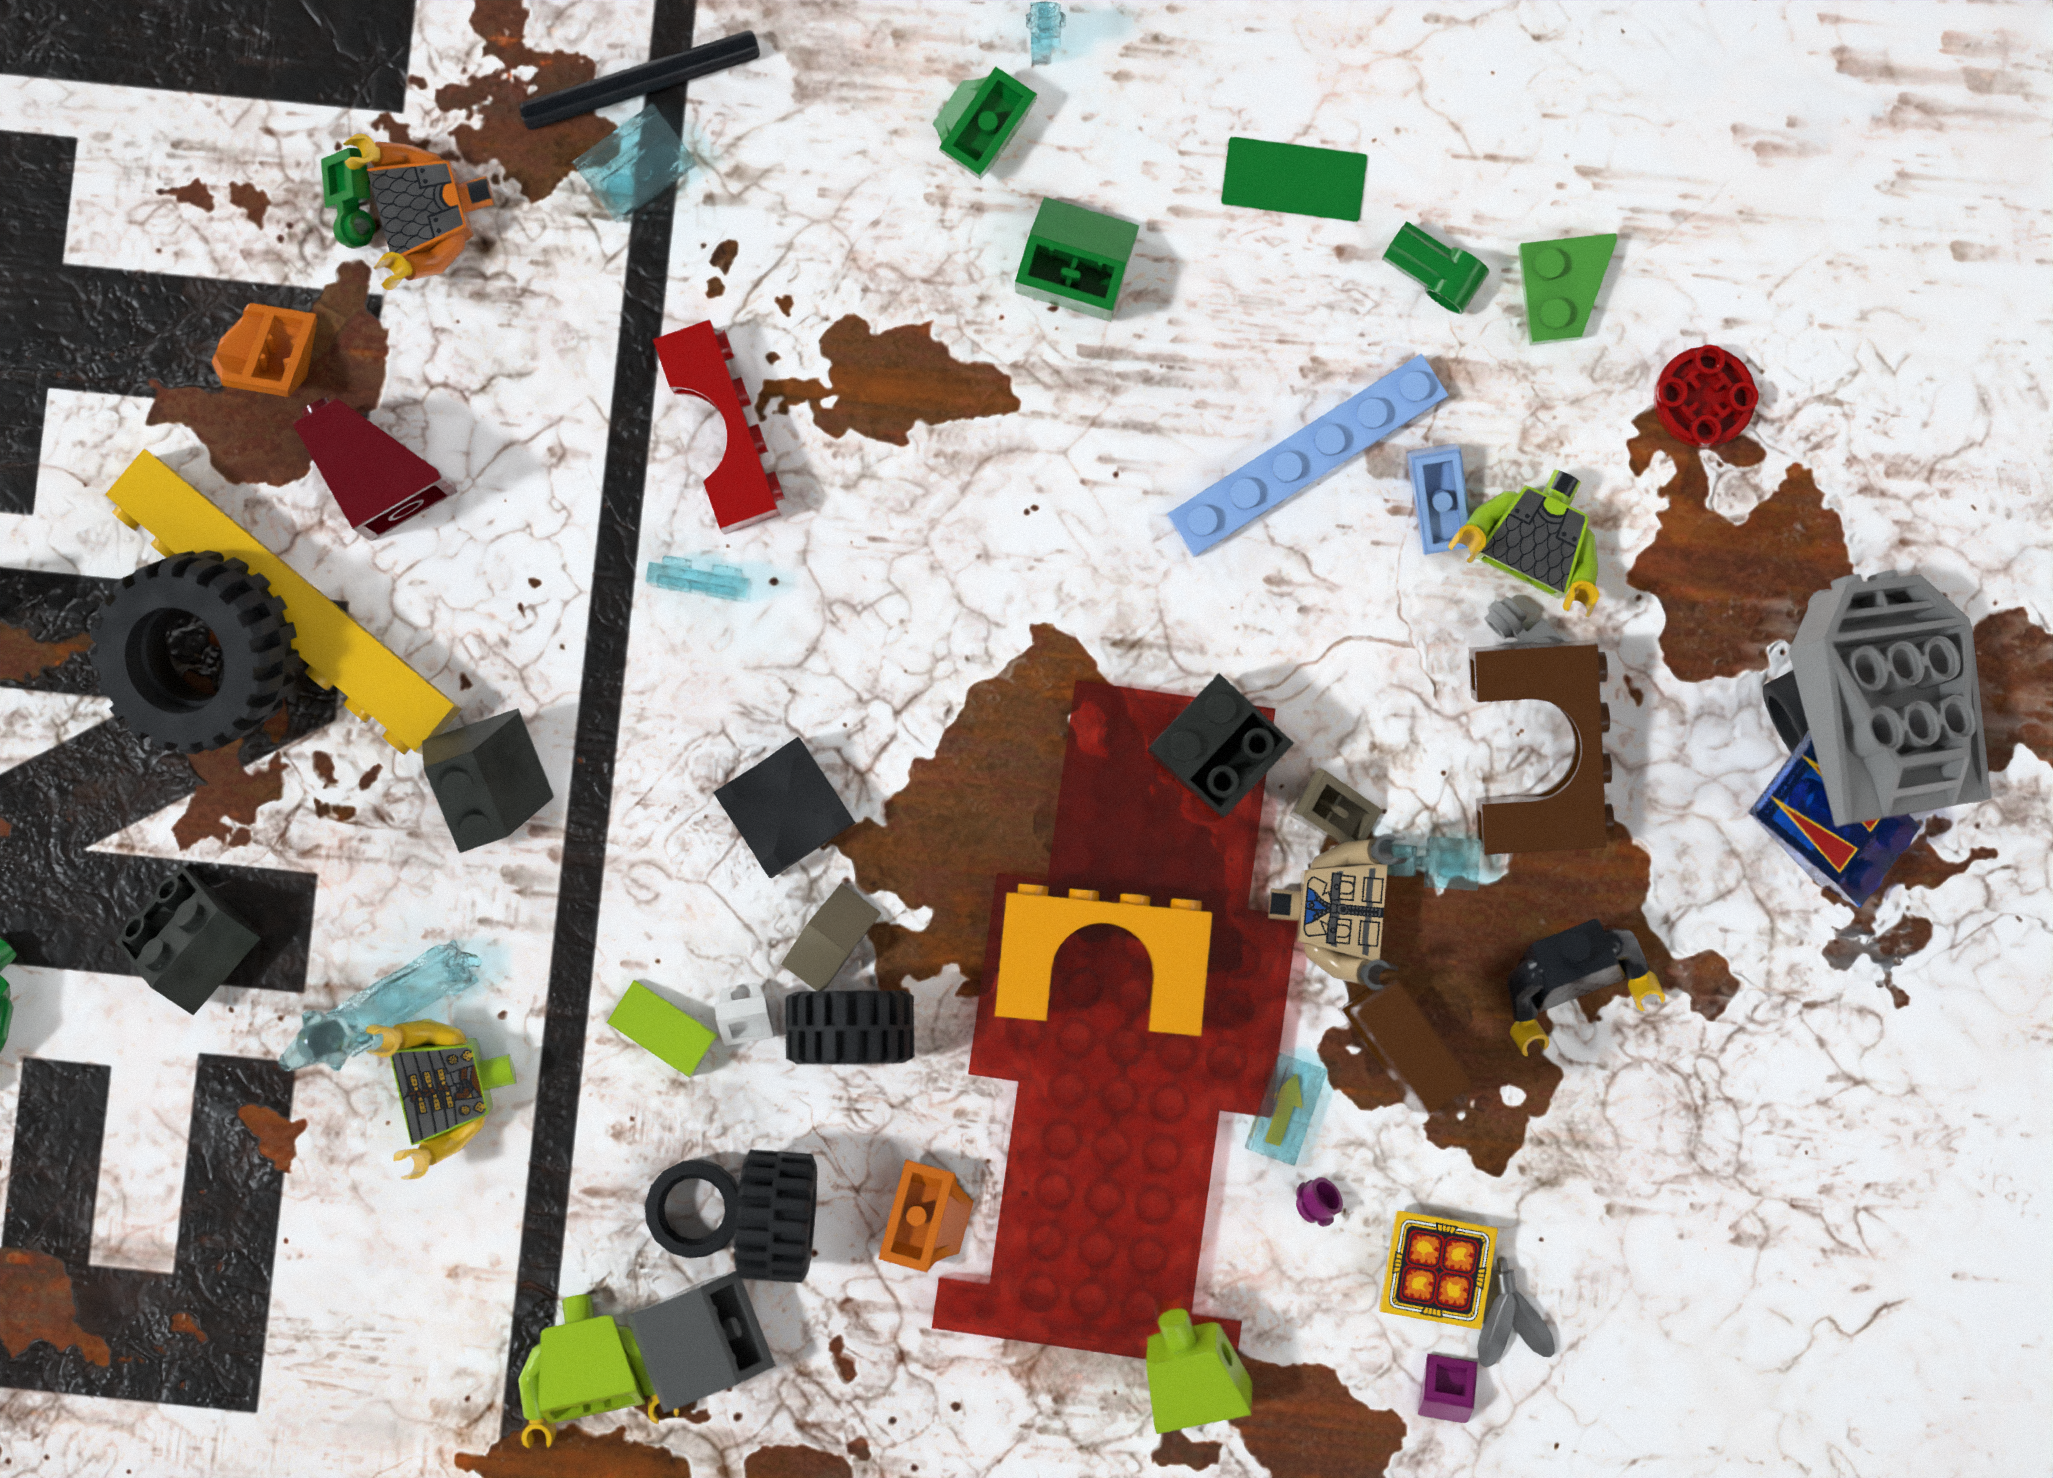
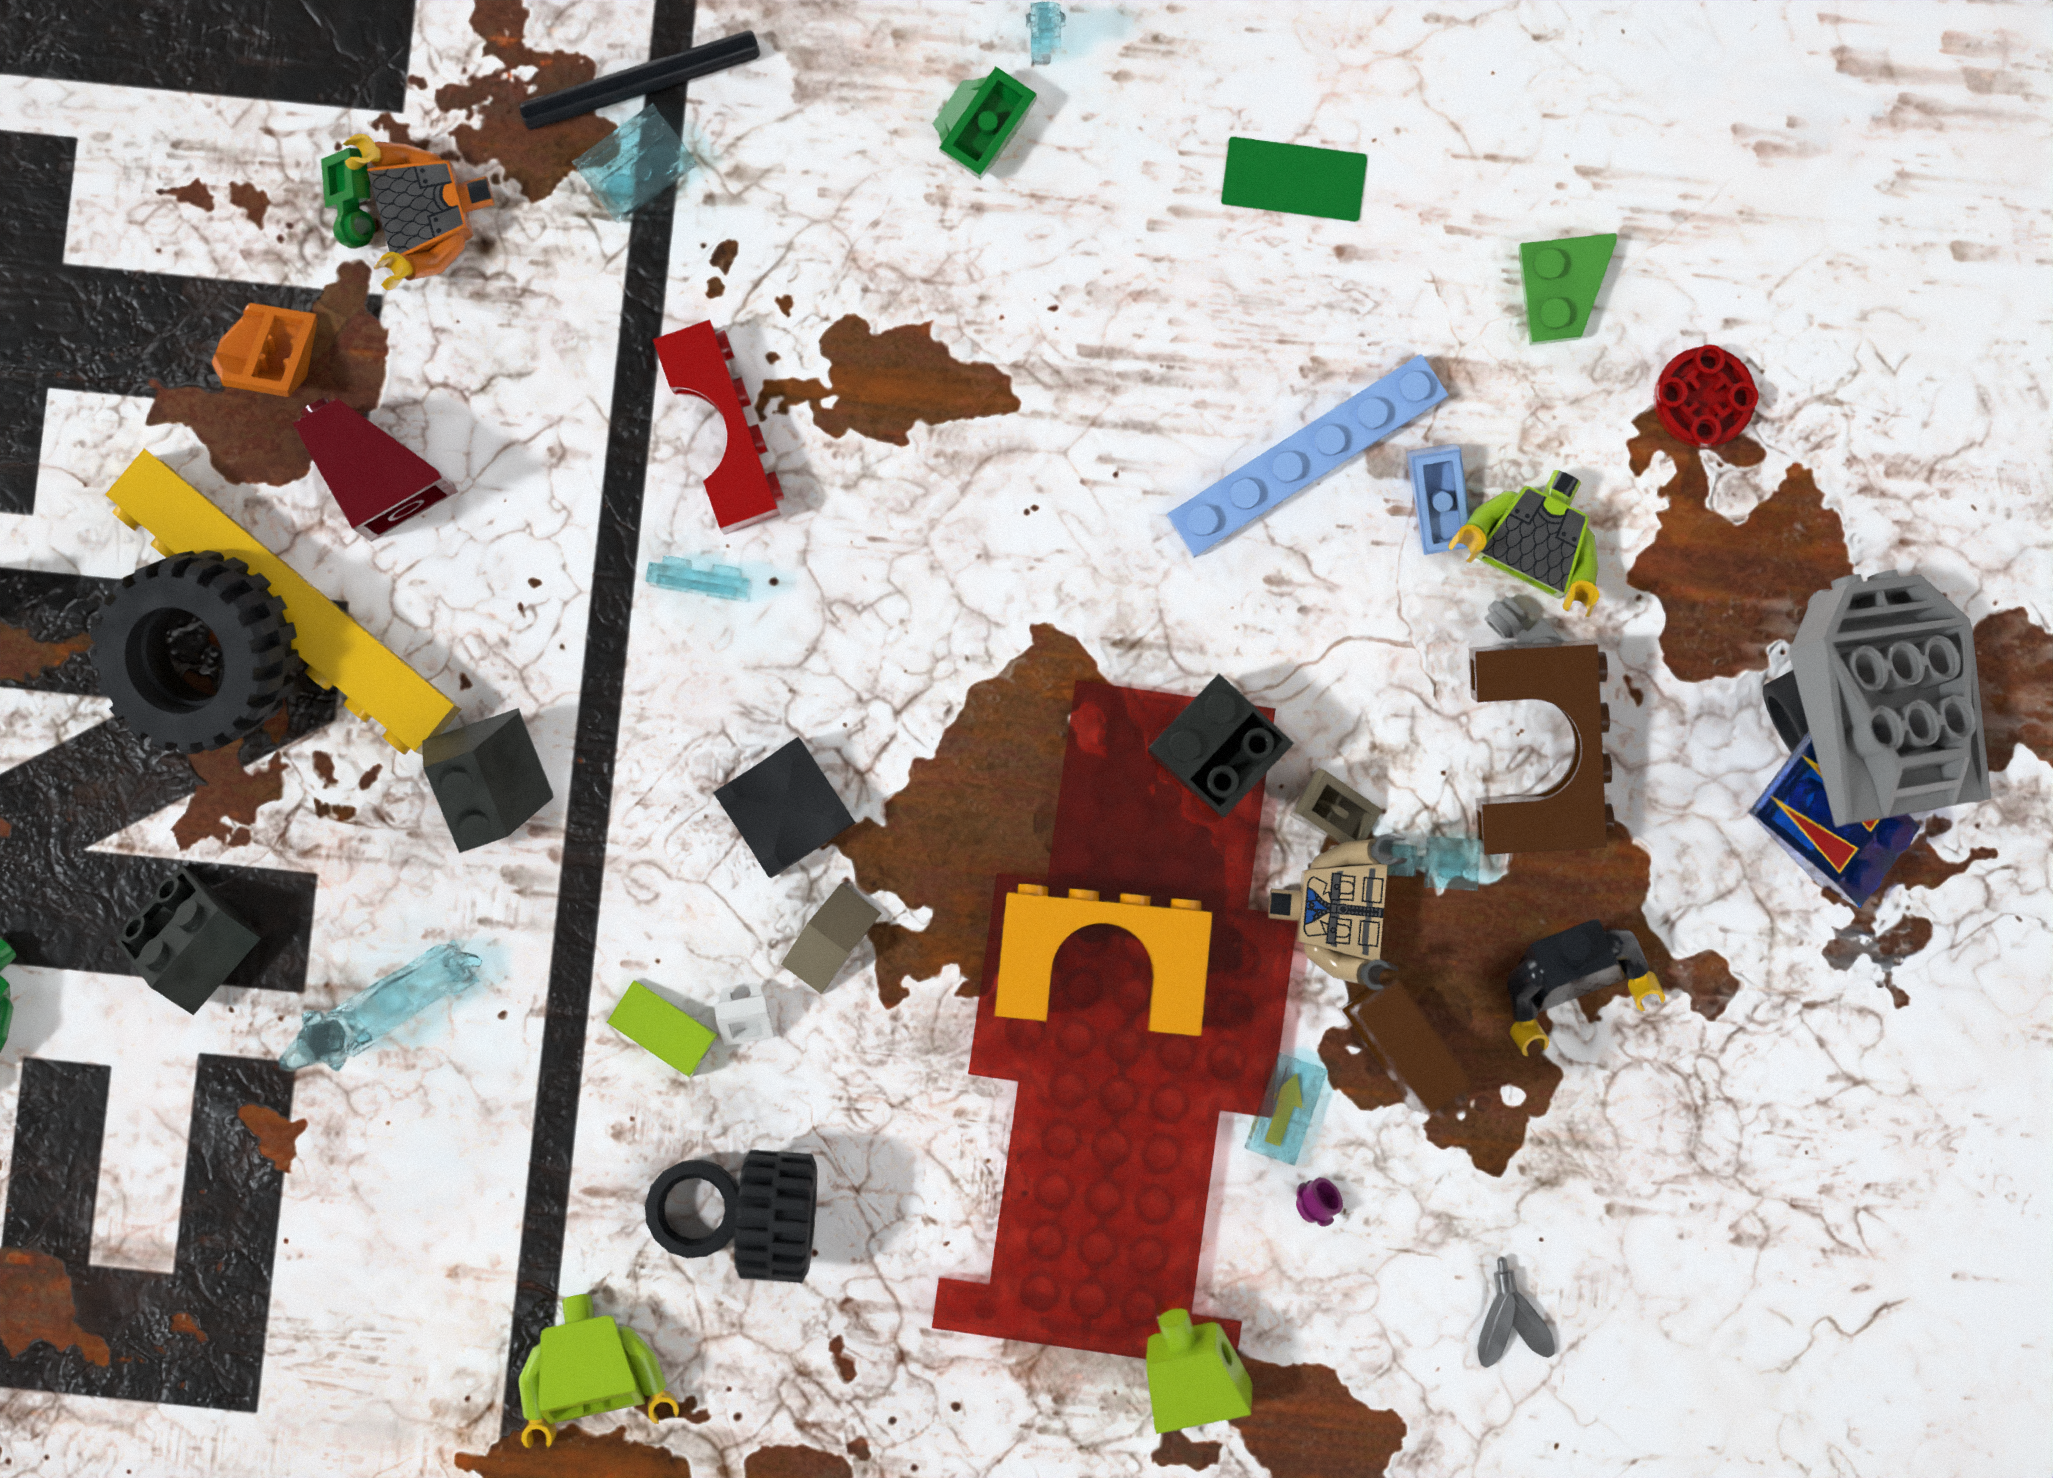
(440, 1087): torso -> none
(700, 1341): dark grey slope -> none
(849, 1027): black tyre -> none
(925, 1217): orange slope -> none
(1076, 259): green slope -> none
(1438, 1269): tile -> none
(1447, 274): green piece -> none
(1448, 1388): magenta slope -> none

